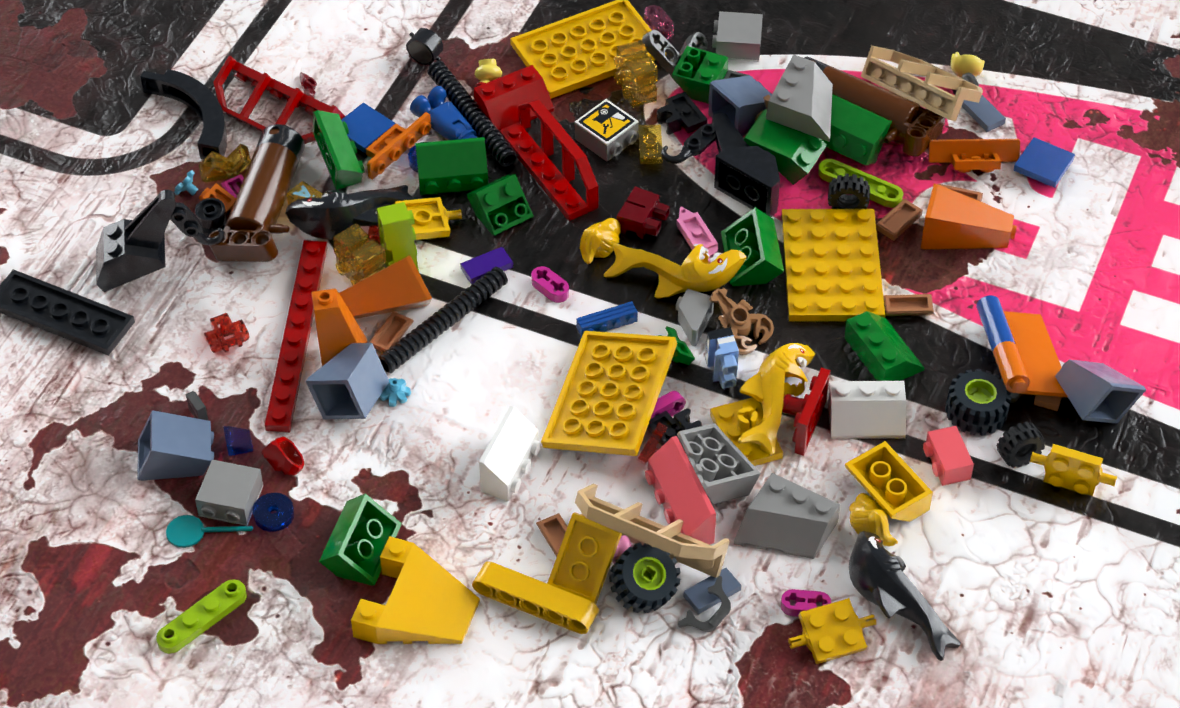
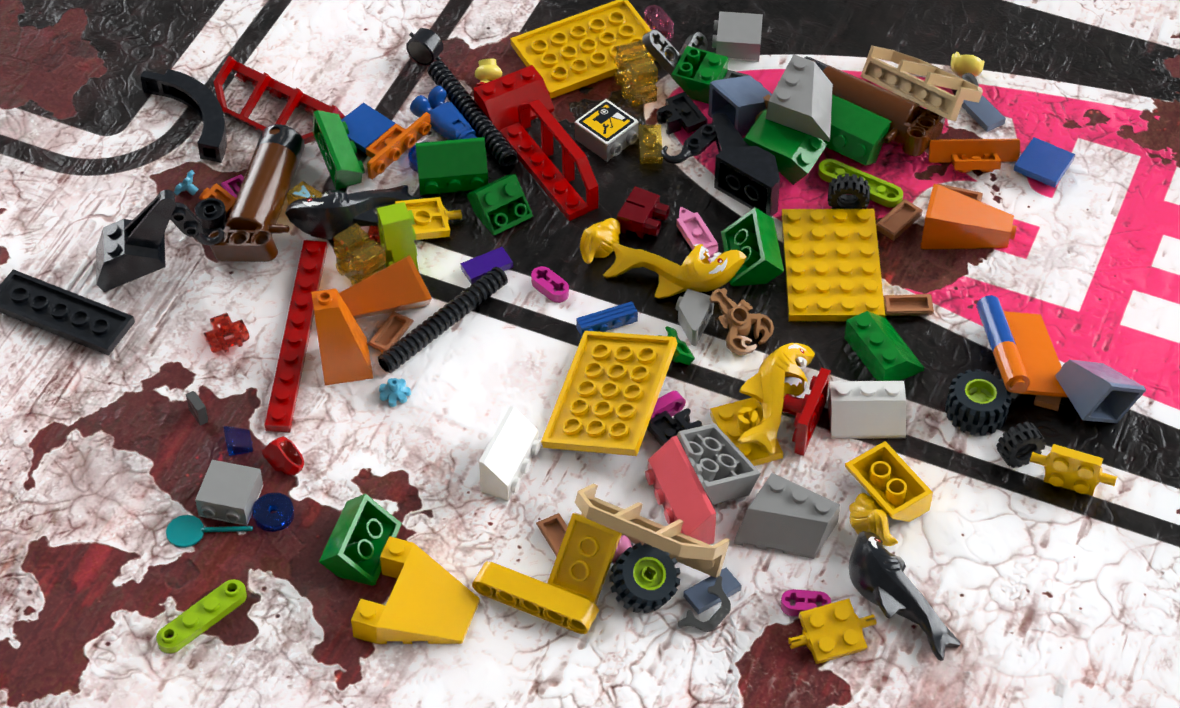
(174, 447): sand blue slope -> none
(218, 167): clear yellow slope -> none
(308, 84): dark red piece -> none
(349, 383): sand blue slope -> none
(650, 447): clear red plate -> none
(723, 355): light blue hips -> none
(948, 455): coral brick -> none

